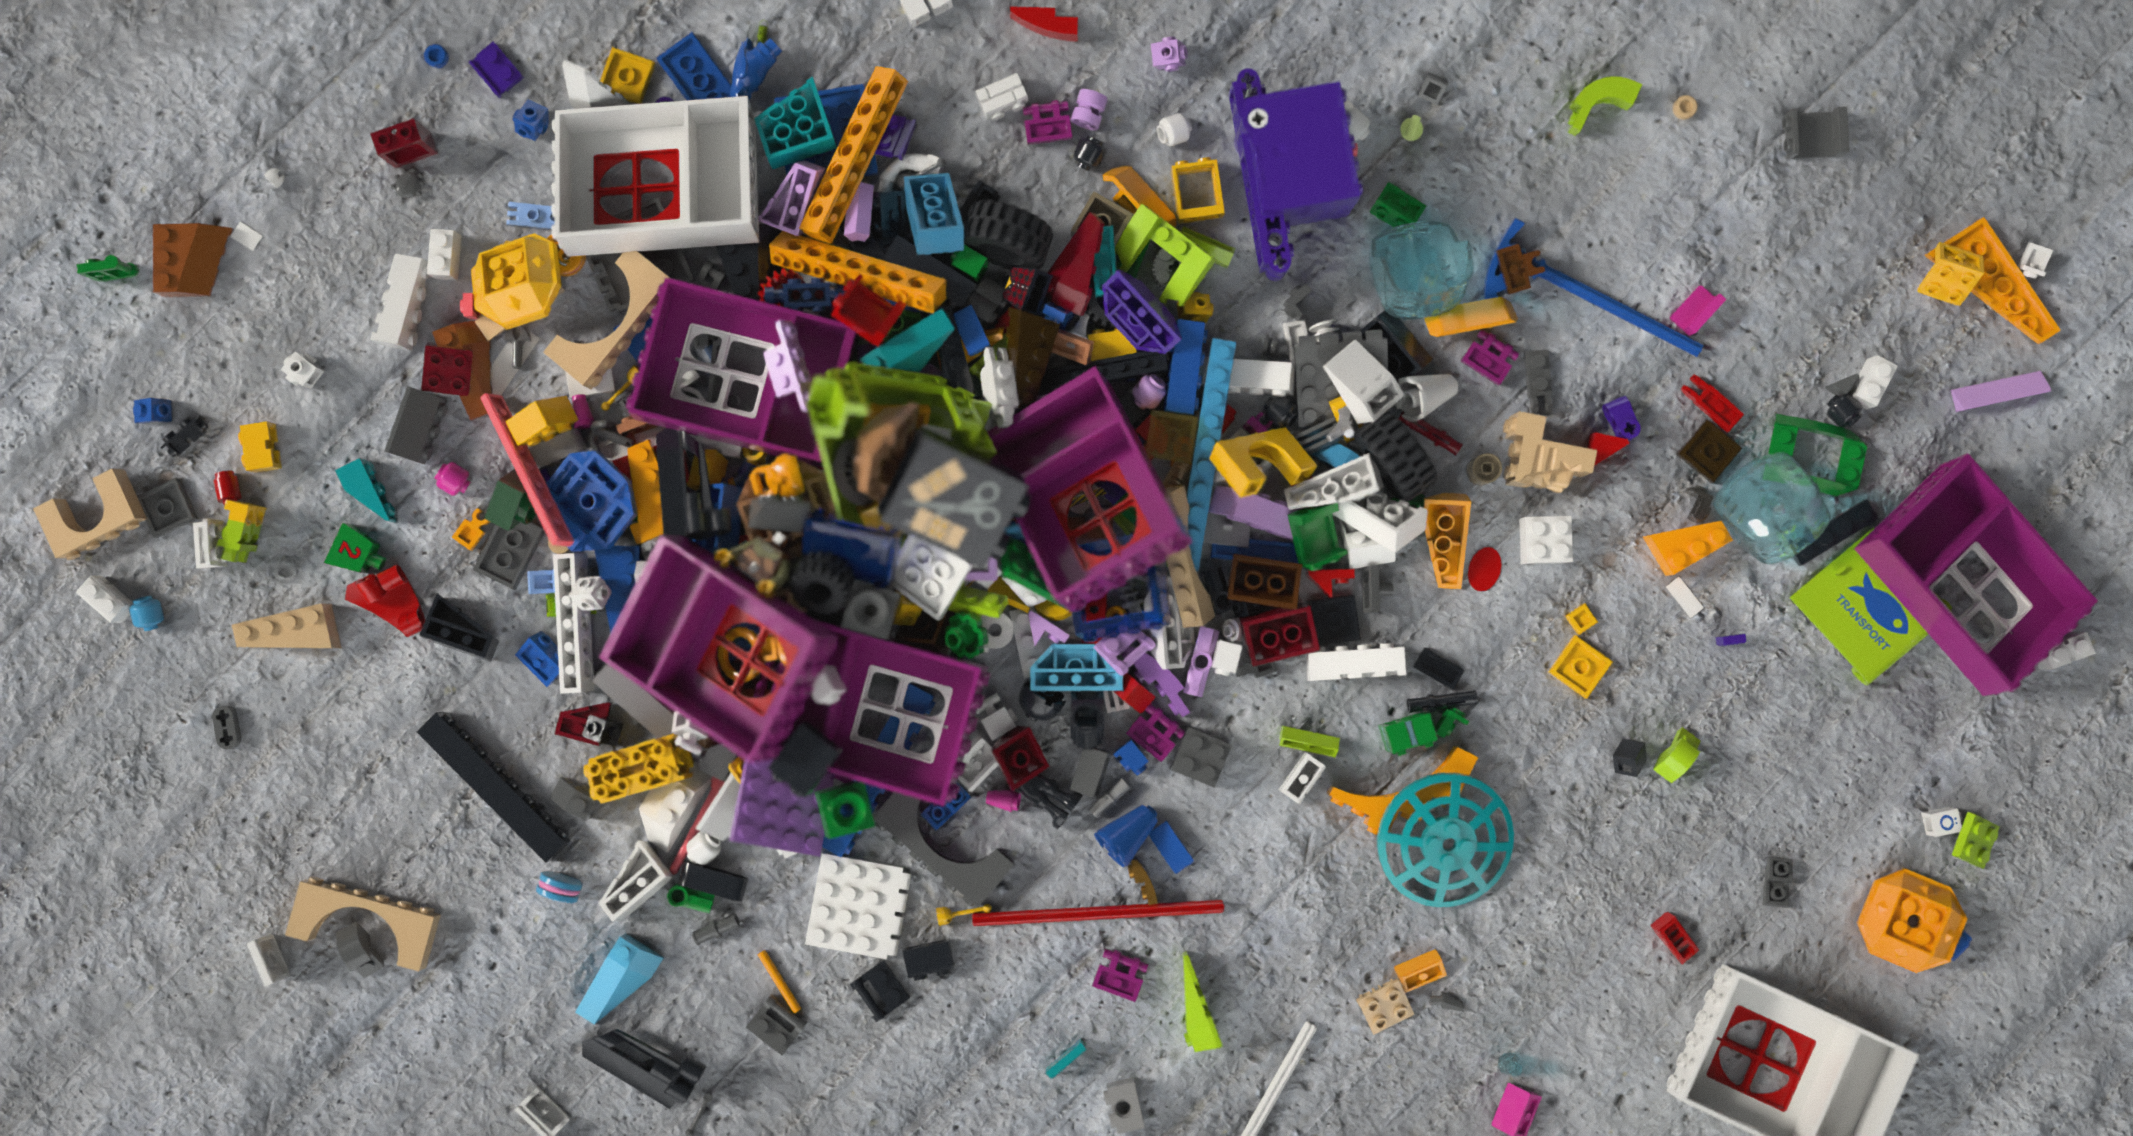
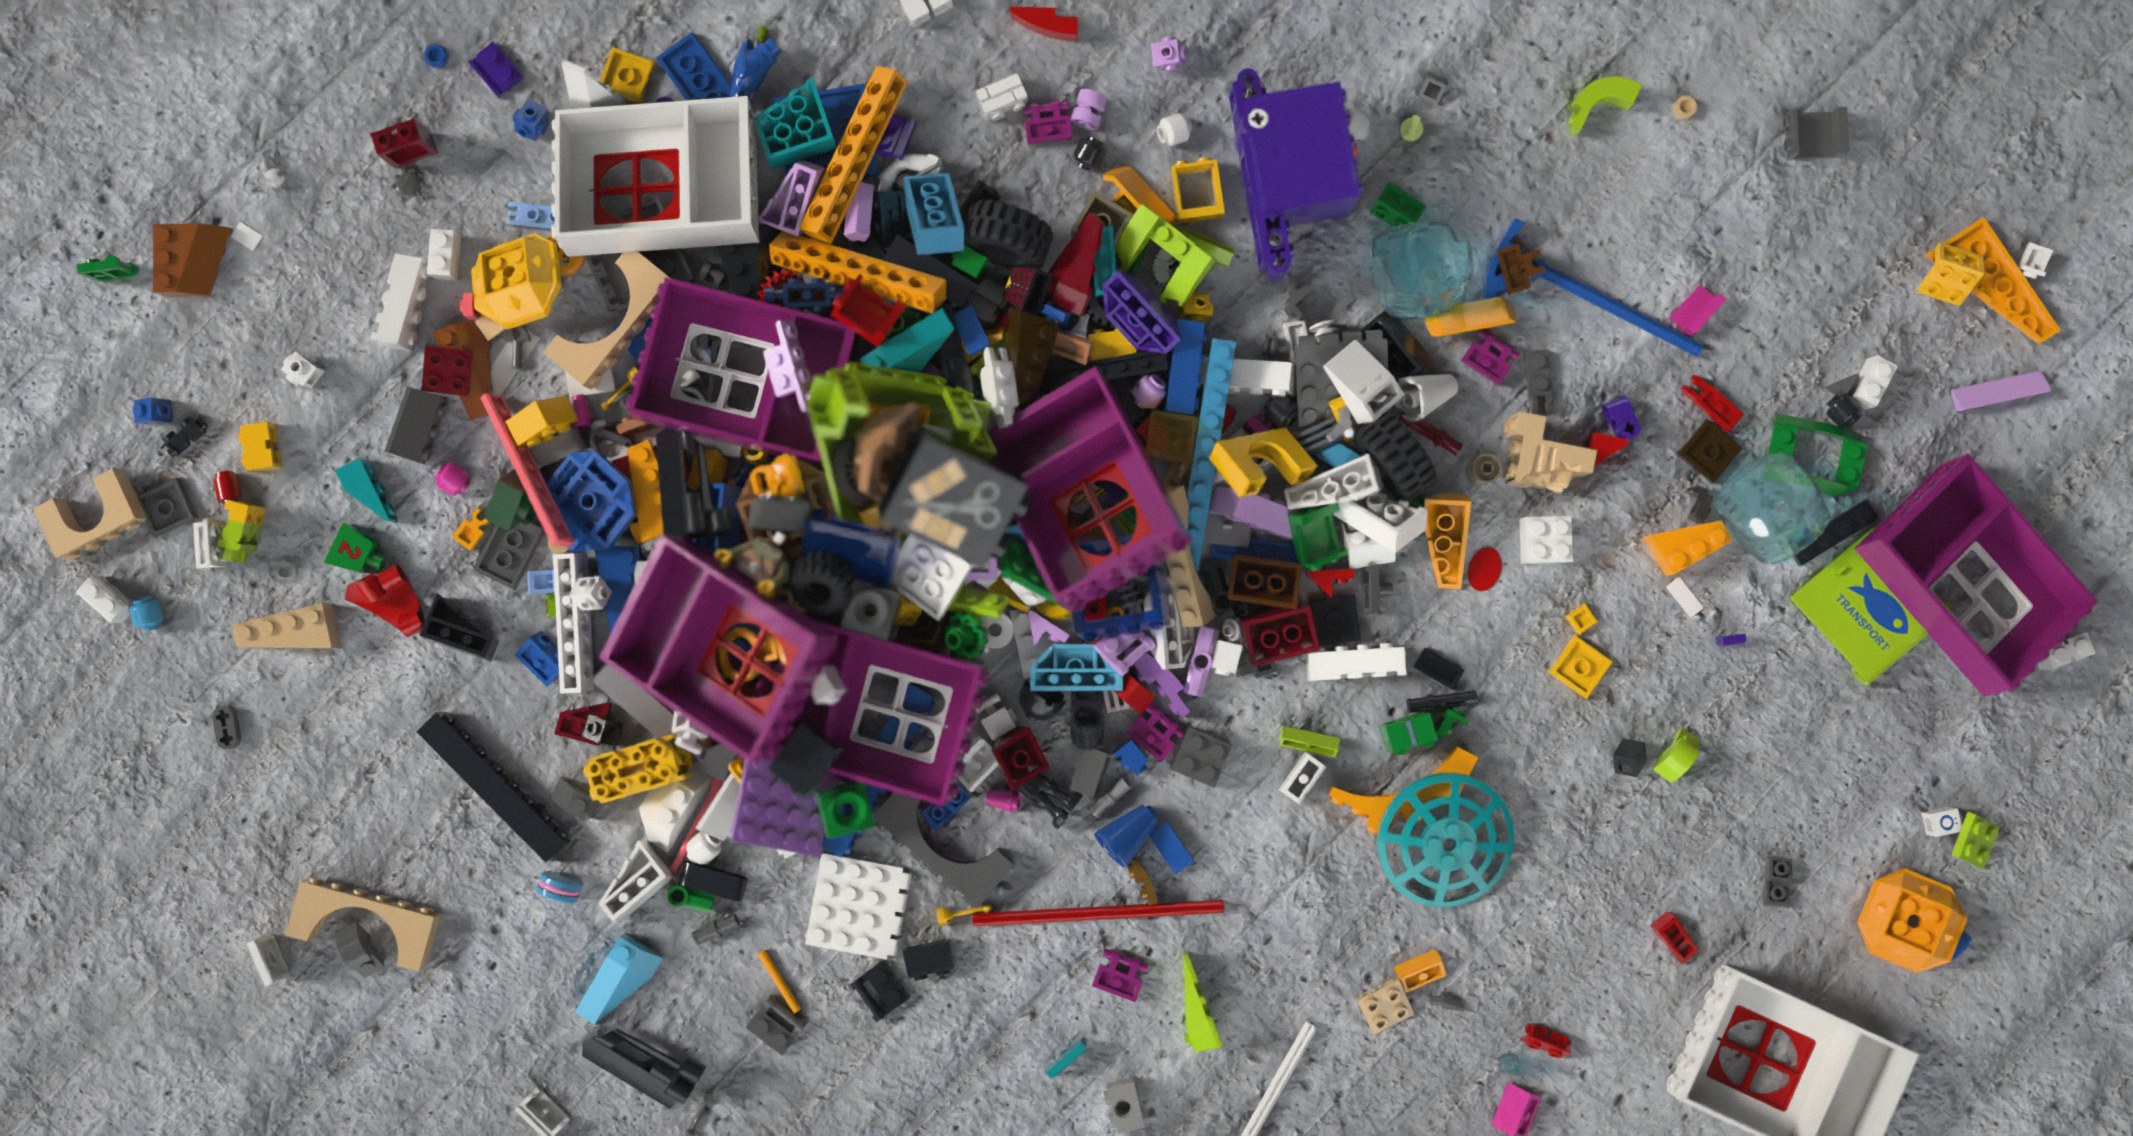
(1555, 1045): none -> red hinge

